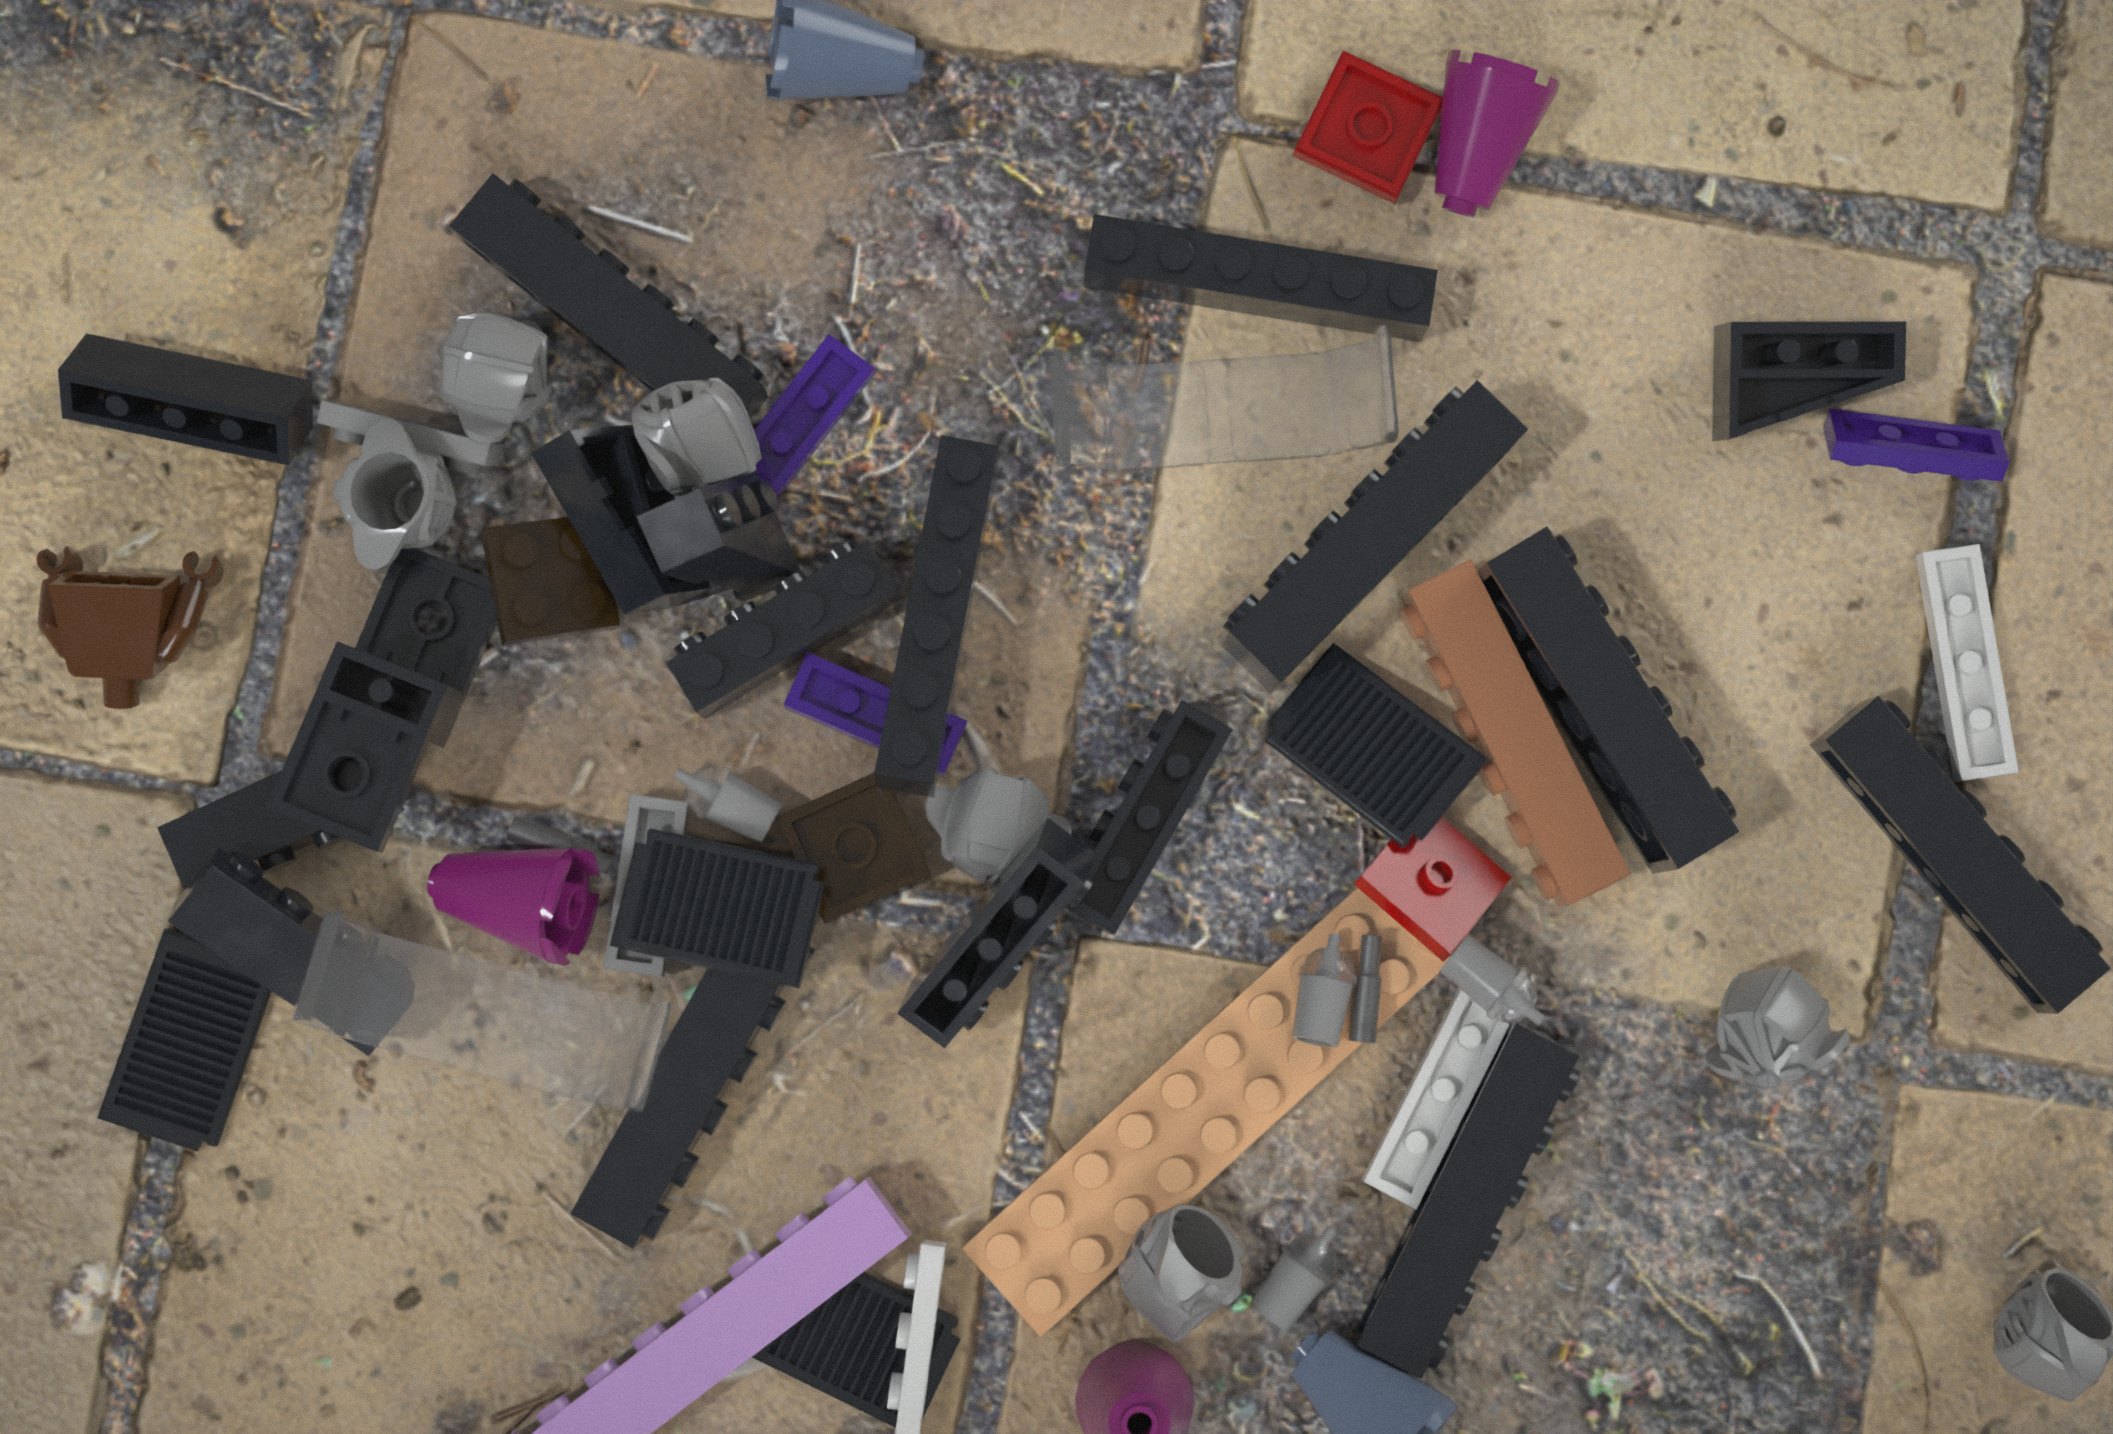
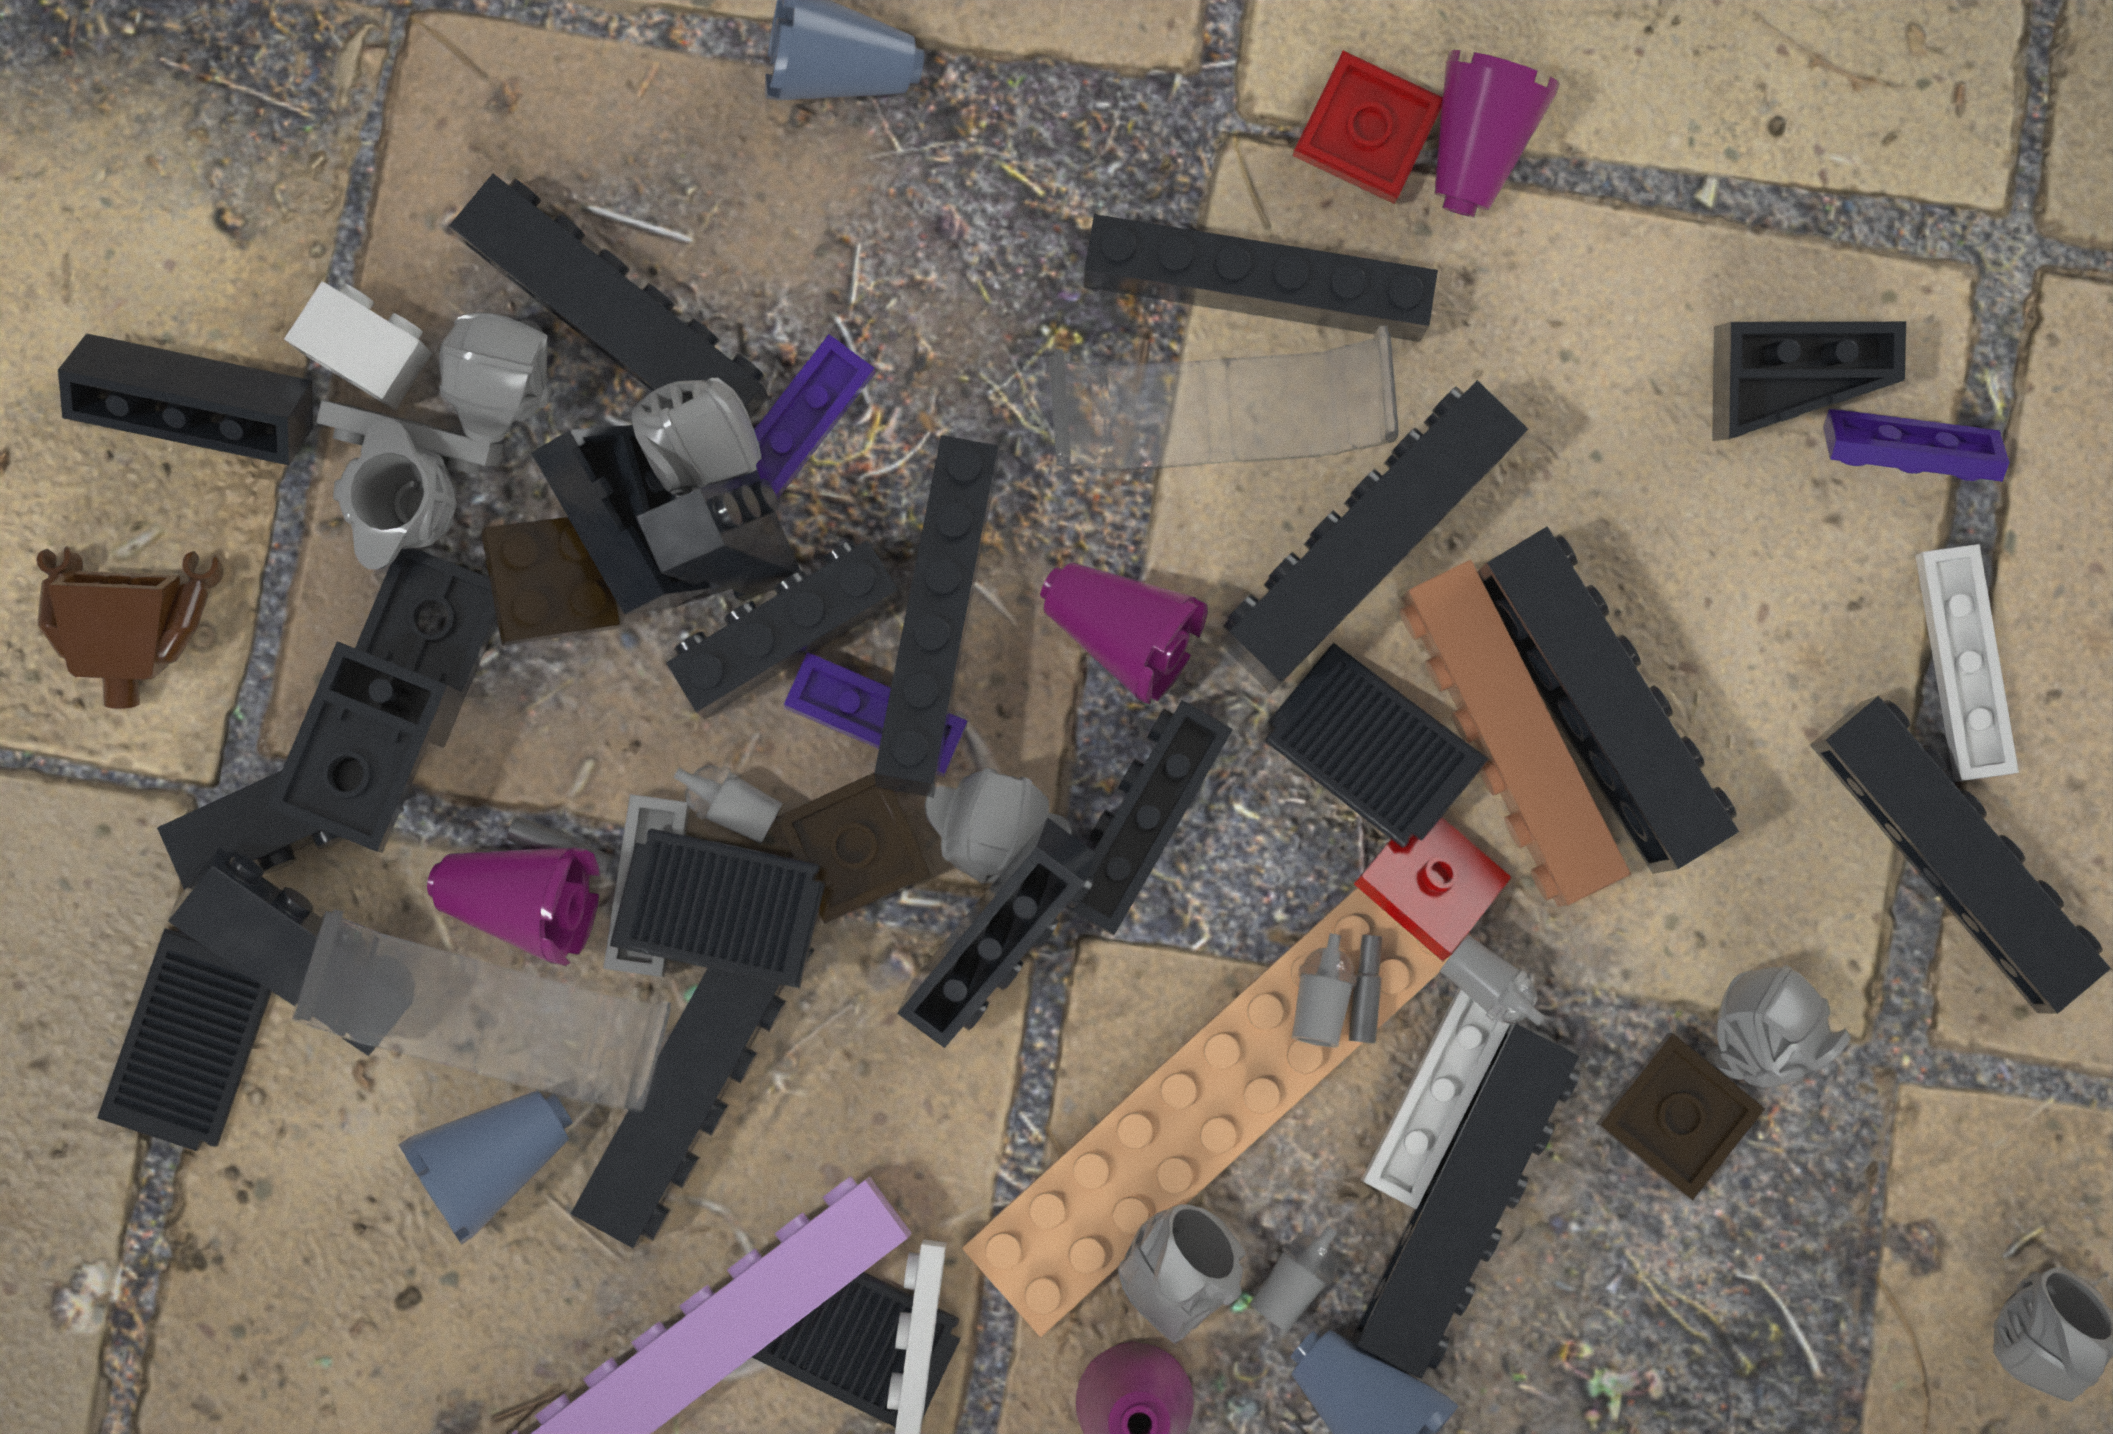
(359, 344): none -> white brick
(486, 1157): none -> sand blue cone
(1126, 625): none -> magenta cone
(1680, 1116): none -> dark brown plate

